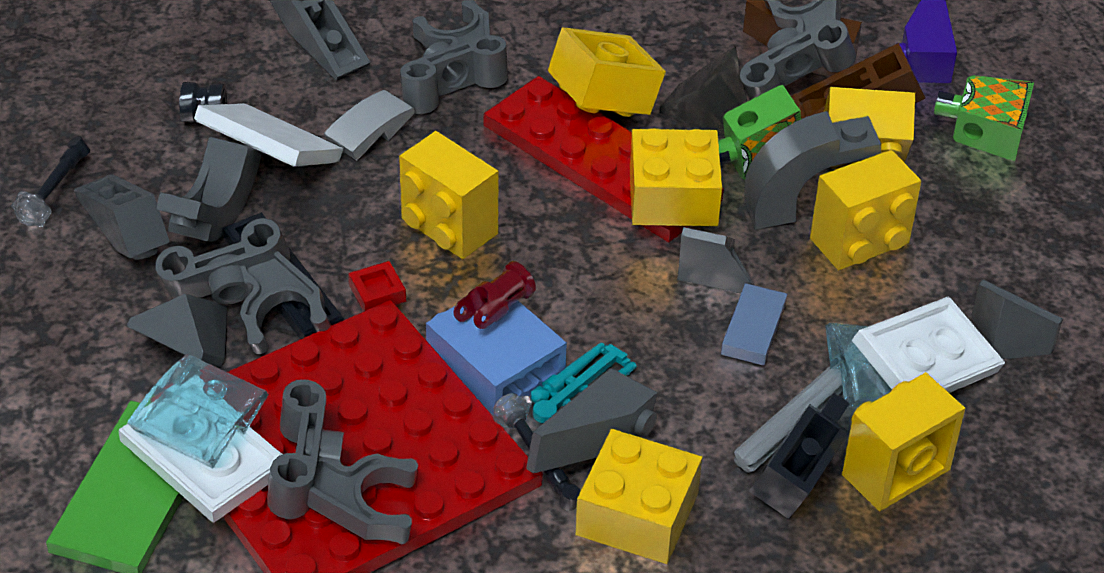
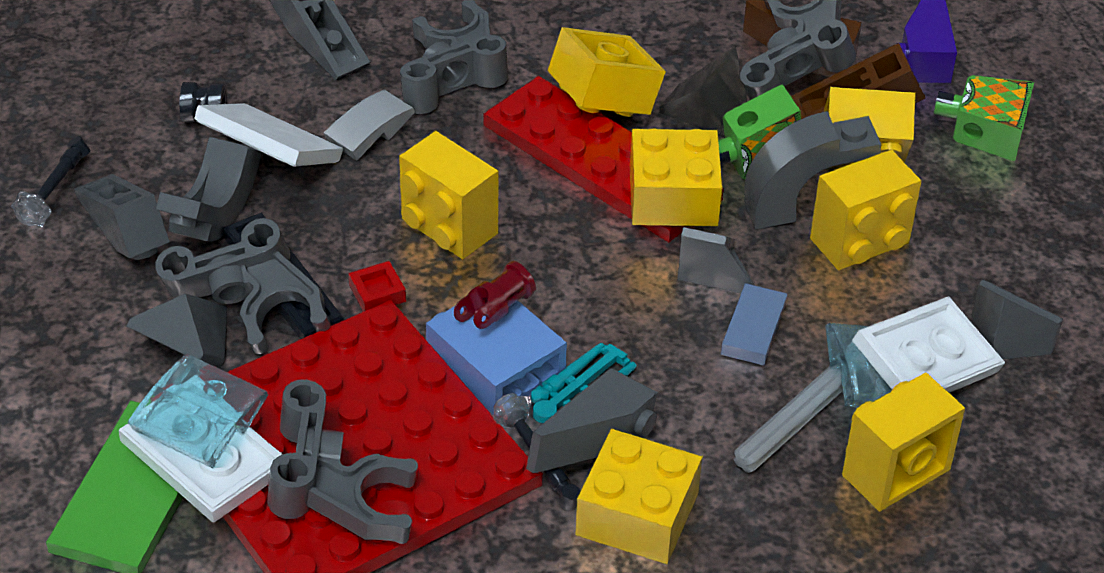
(802, 457): black hinge -> none

